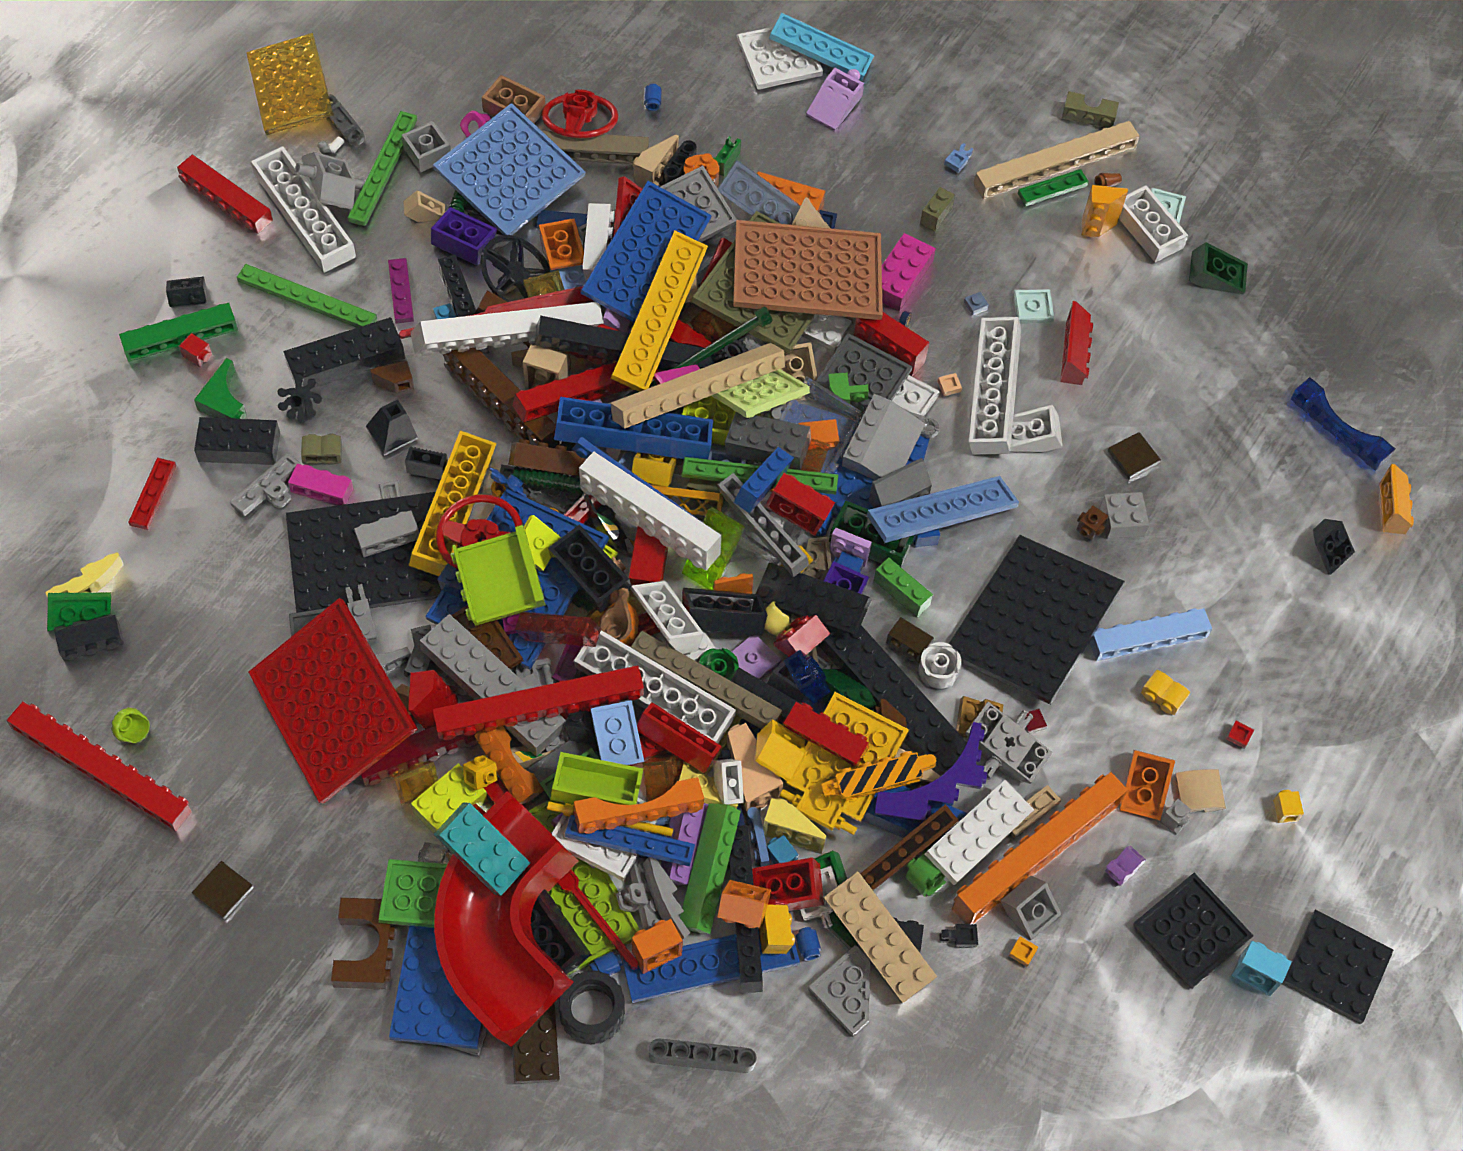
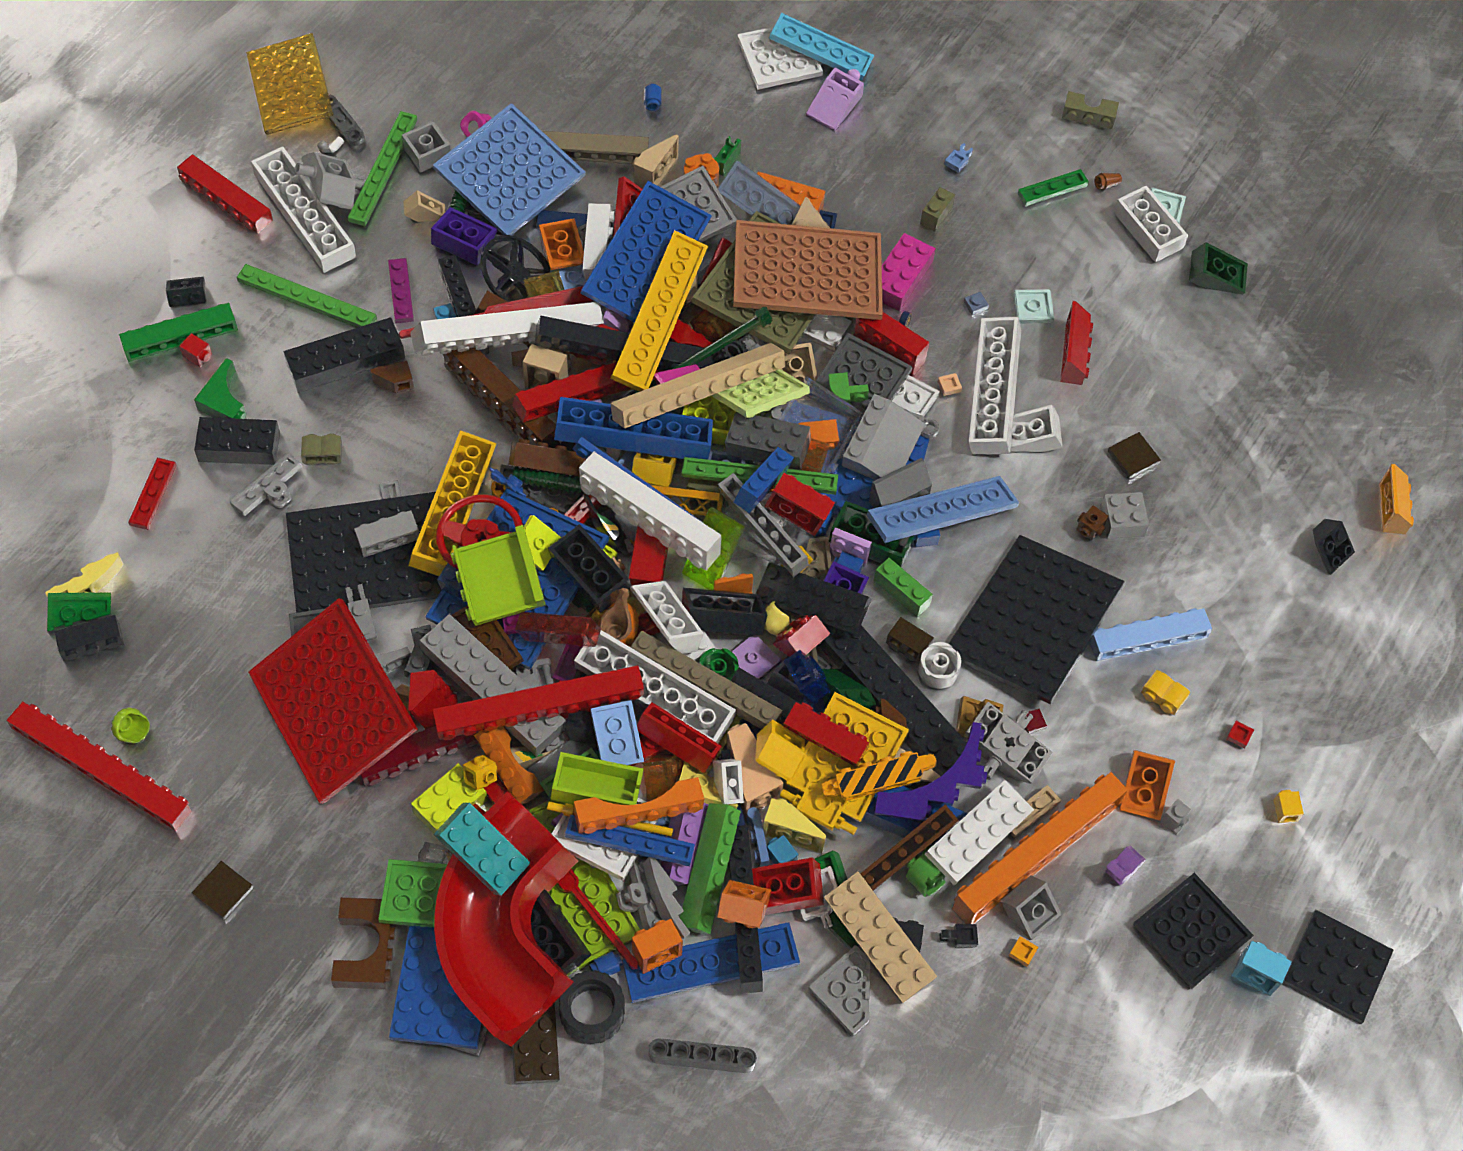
(300, 399): black animal -> none
(320, 485): dark pink brick -> none
(391, 428): black slope -> none
(414, 781): clear yellow slope -> none
(425, 462): black brick -> none
(506, 91): medium nougat brick -> none
(577, 110): red piece -> none
(675, 167): black beam -> none
(776, 930): yellow brick -> none
(808, 943): blue brick -> none
(1056, 159): tan brick -> none
(1102, 209): light orange slope -> none
(1201, 790): tan slope -> none
(1370, 448): clear blue arch -> none

